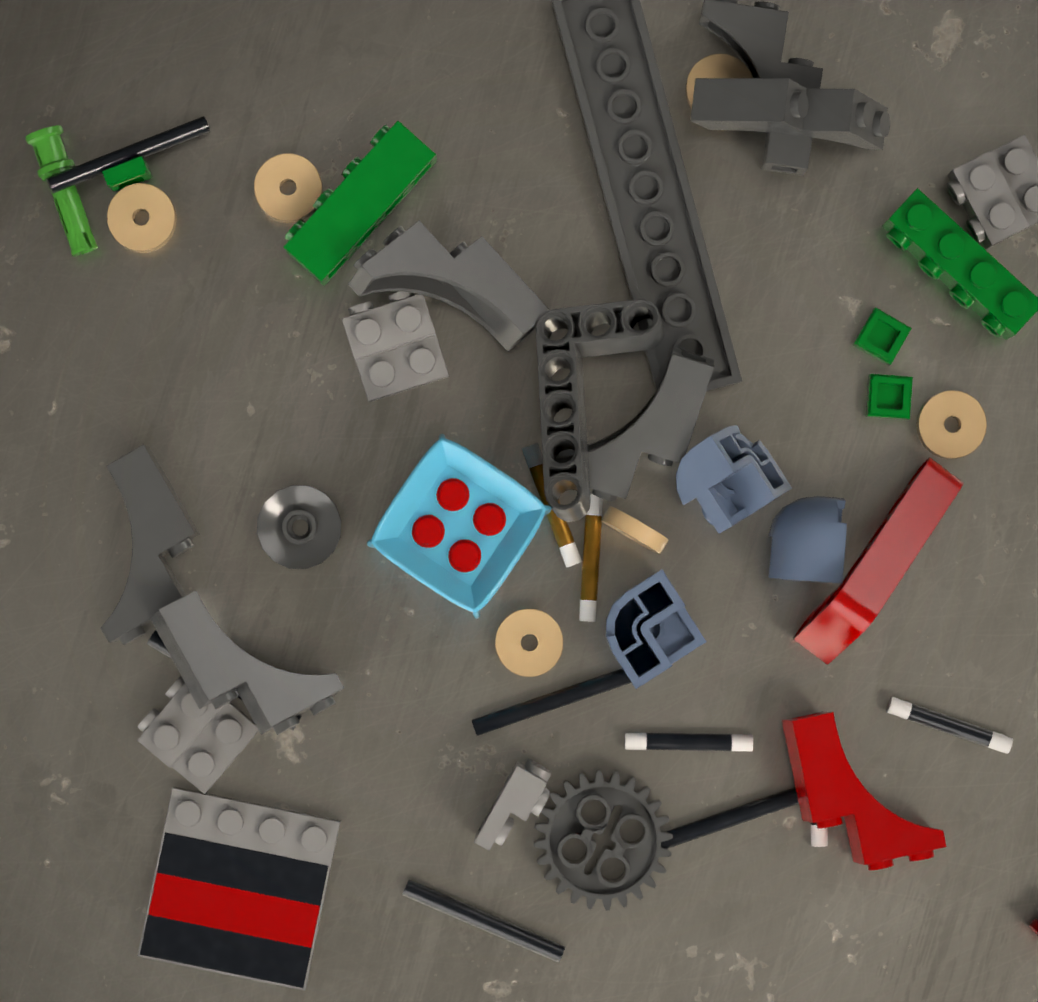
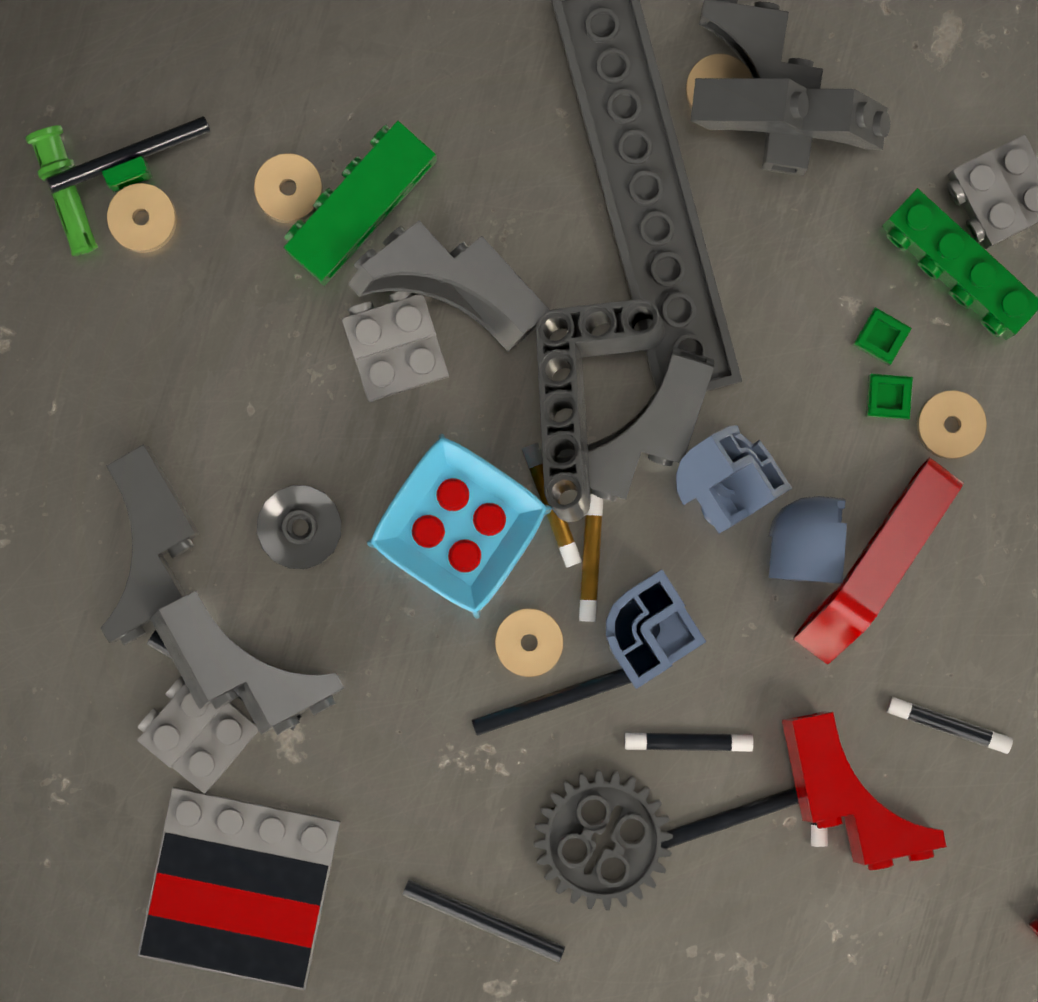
(520, 795): light grey plate -> none
(634, 530): tan piece -> none

